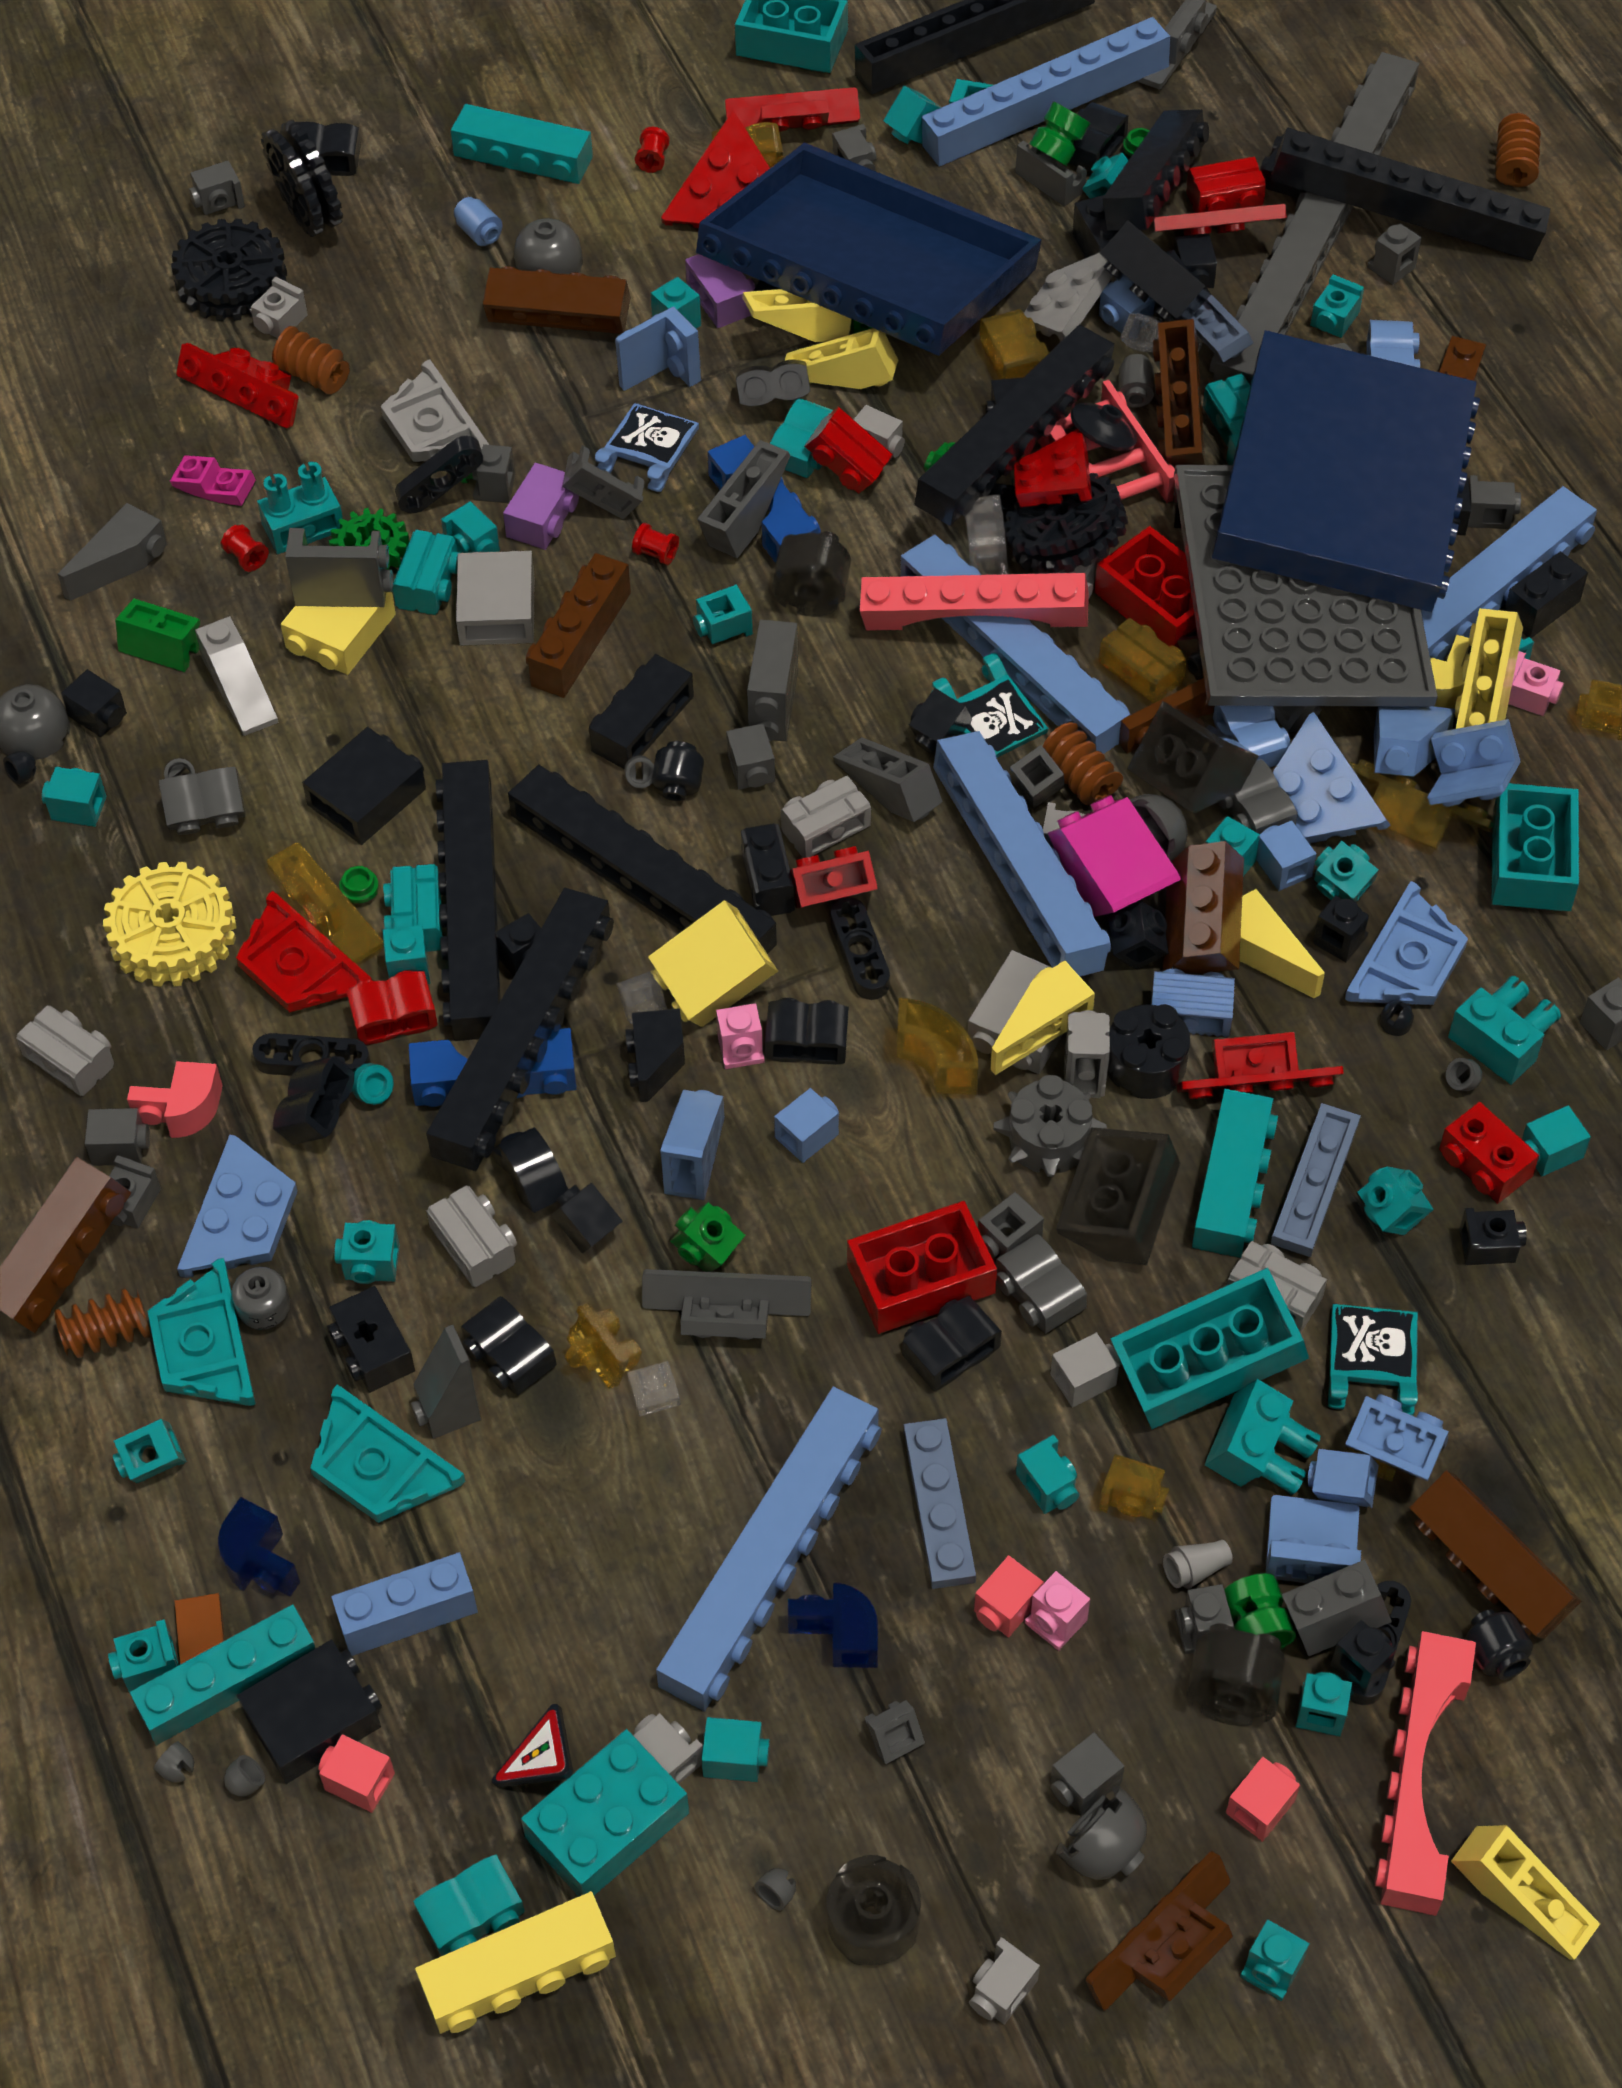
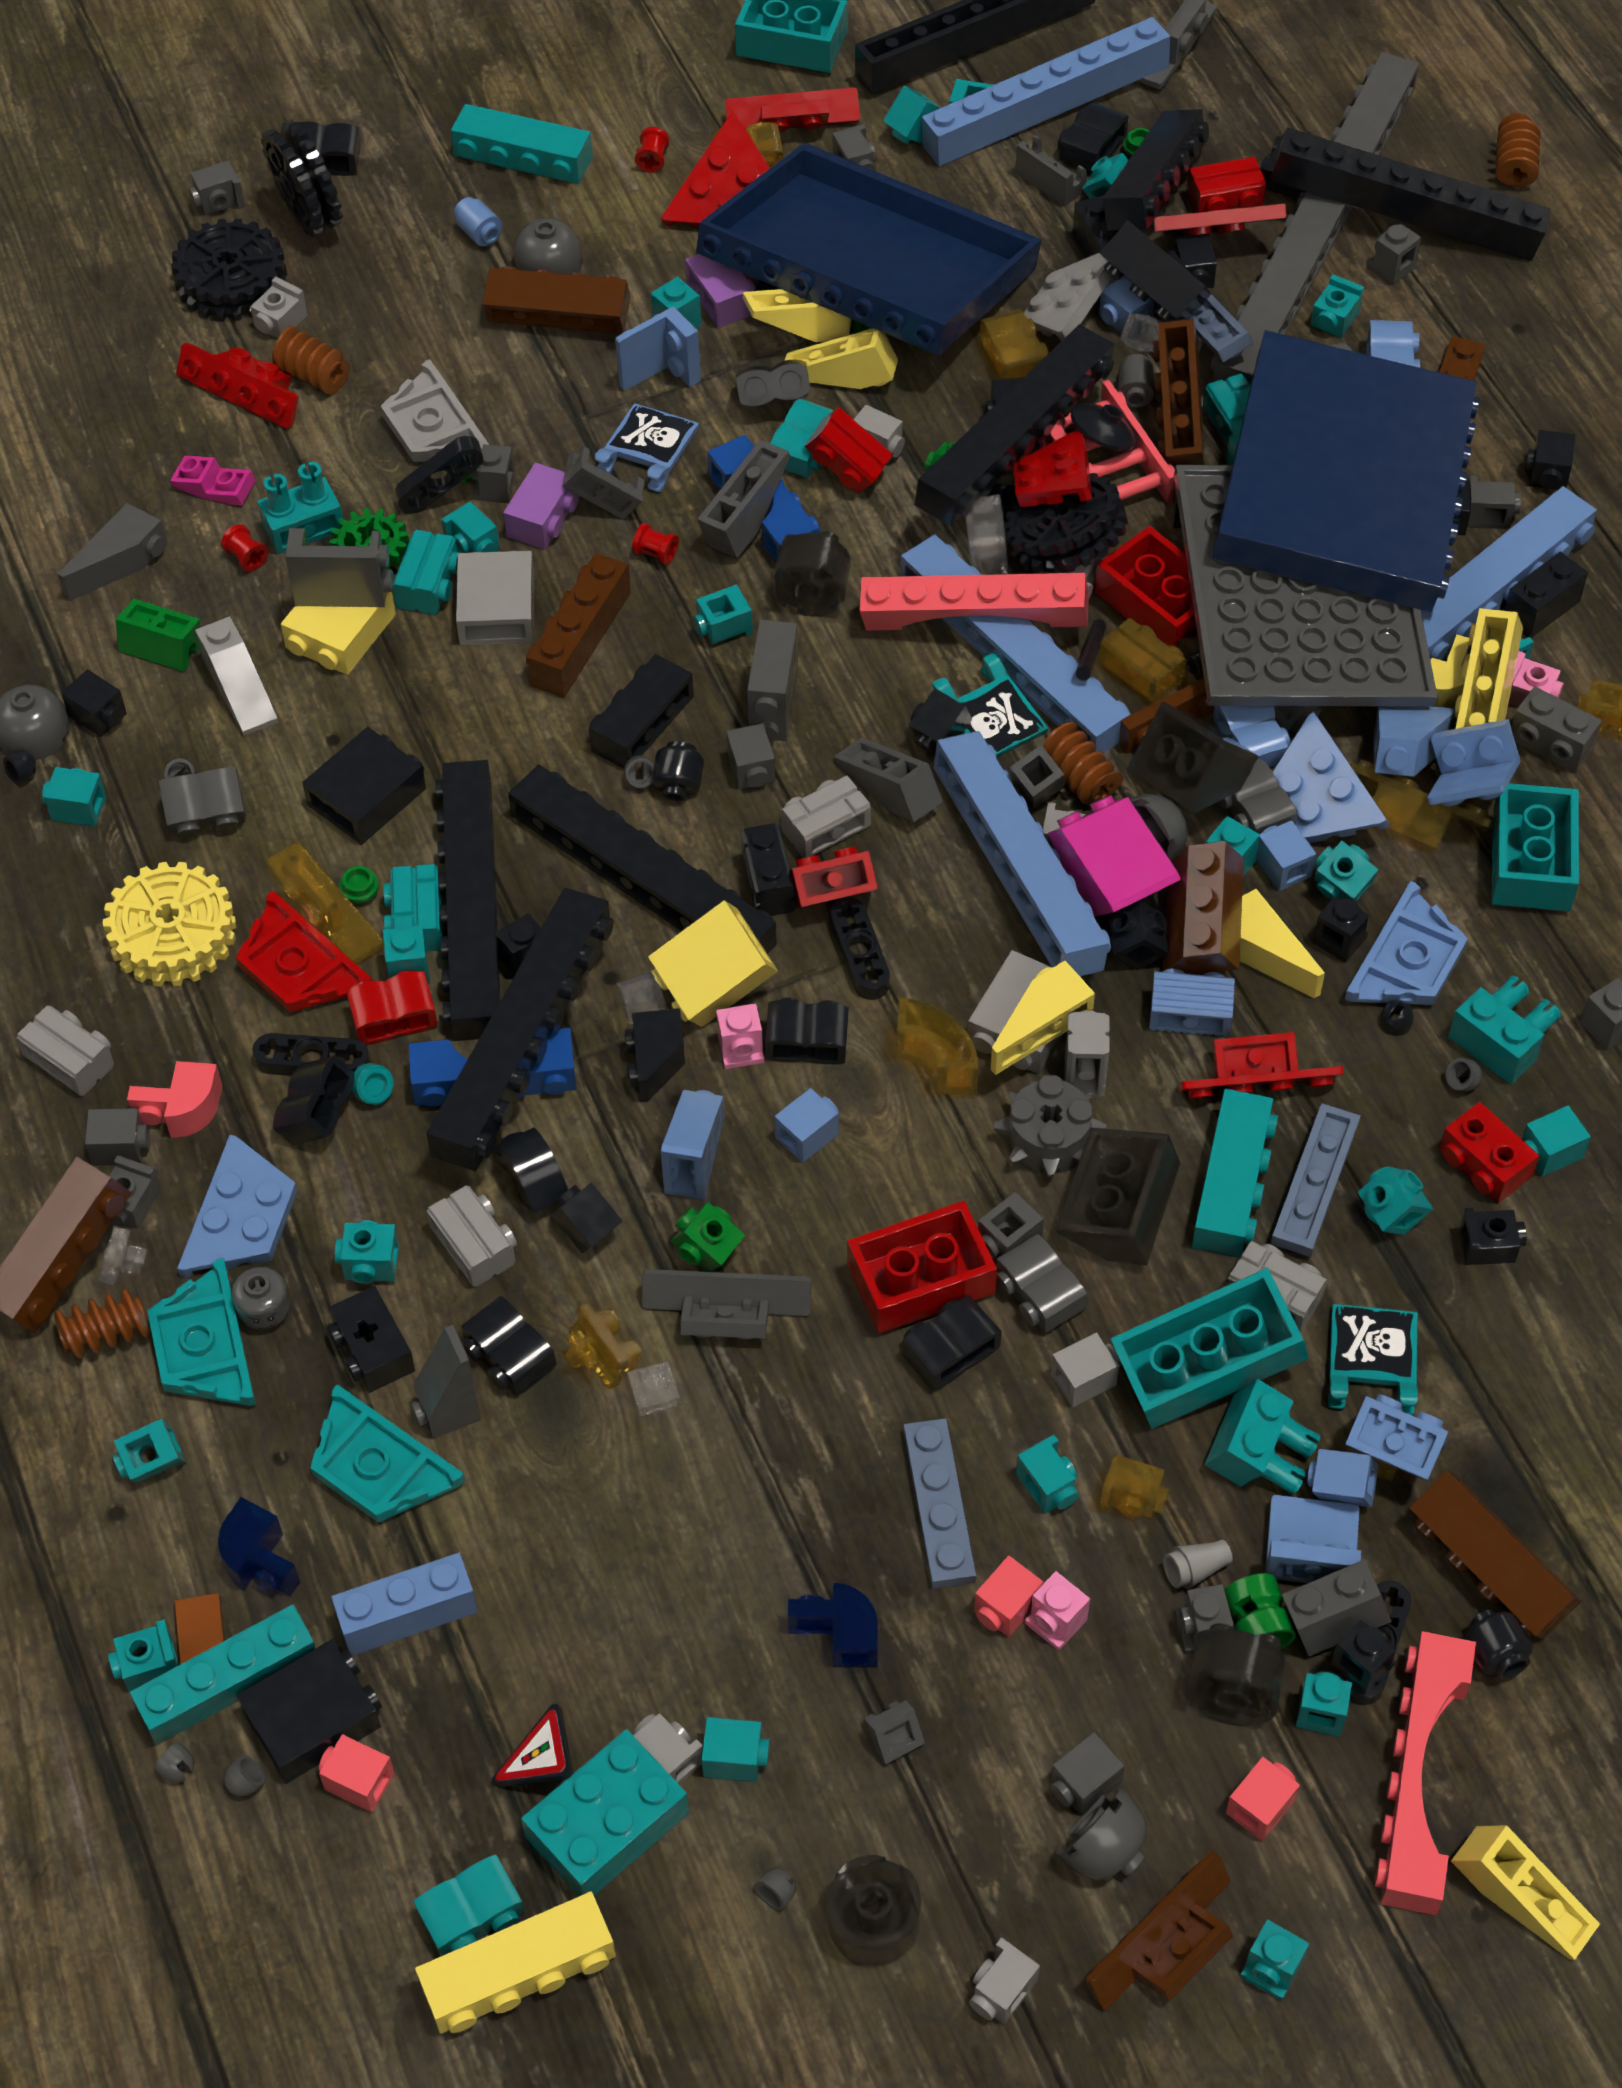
(120, 1257): none -> clear tile
(768, 1549): medium blue brick -> none
(1059, 134): green wheel -> none
(1091, 649): none -> black bar
(1148, 1050): black brick -> none
(1551, 460): none -> black brick
(1555, 729): none -> dark grey brick

